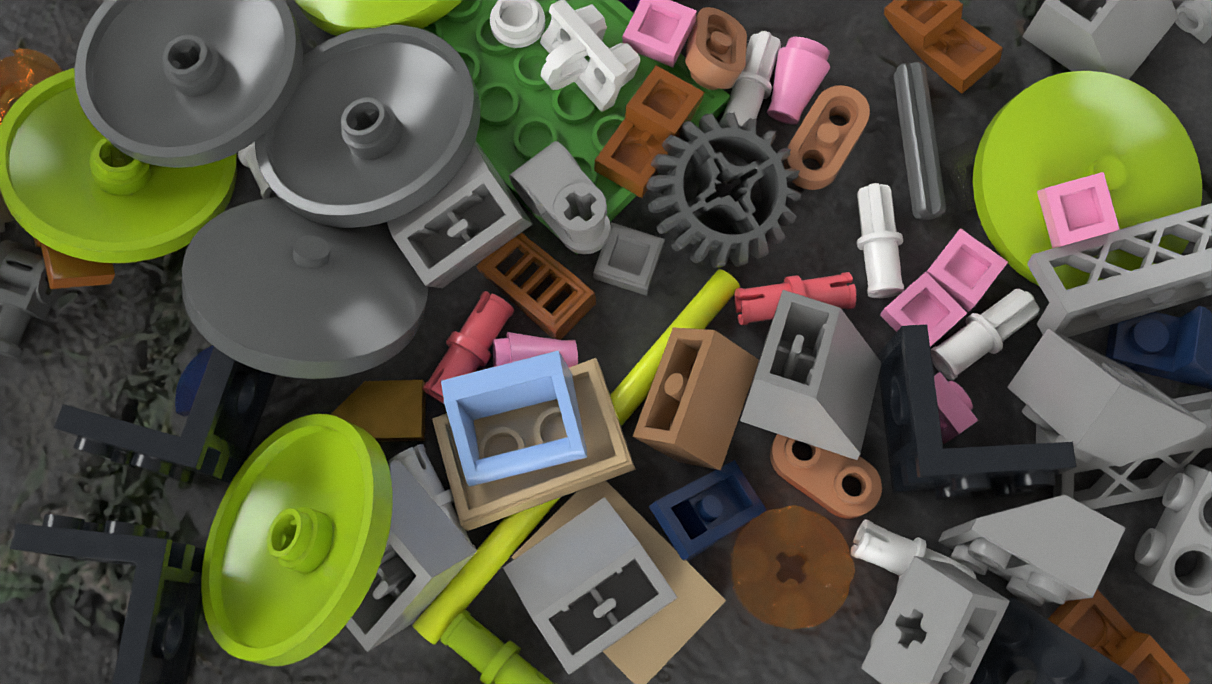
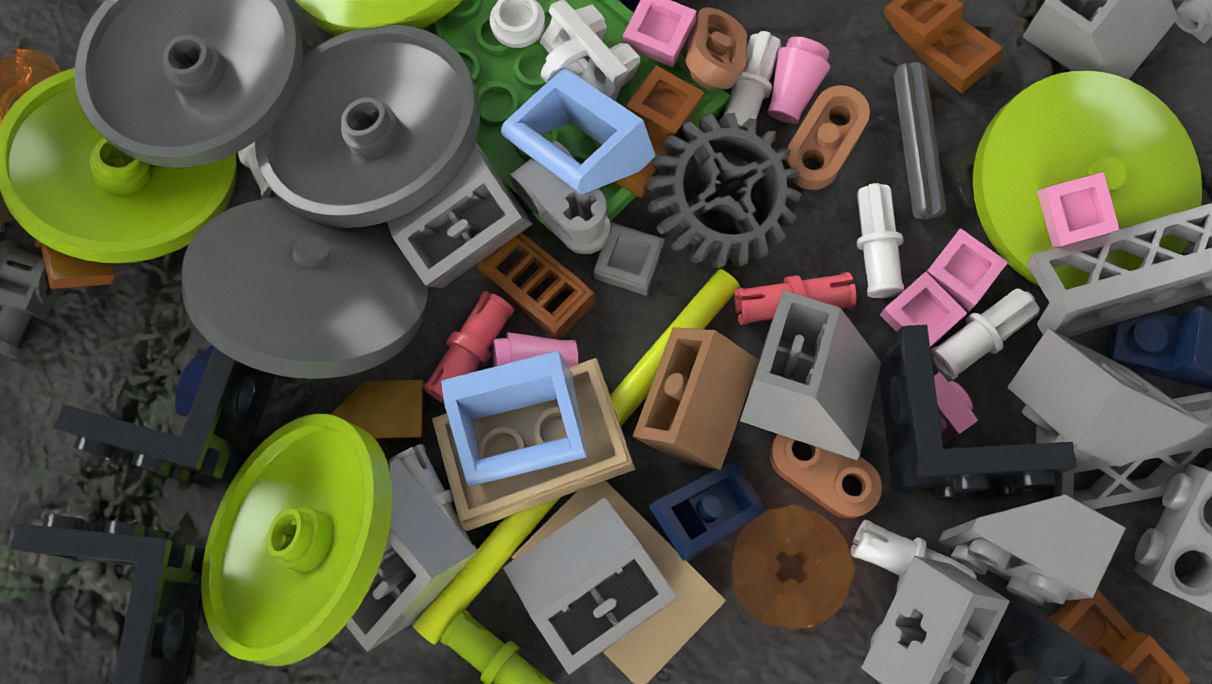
(572, 100): none -> light blue tile

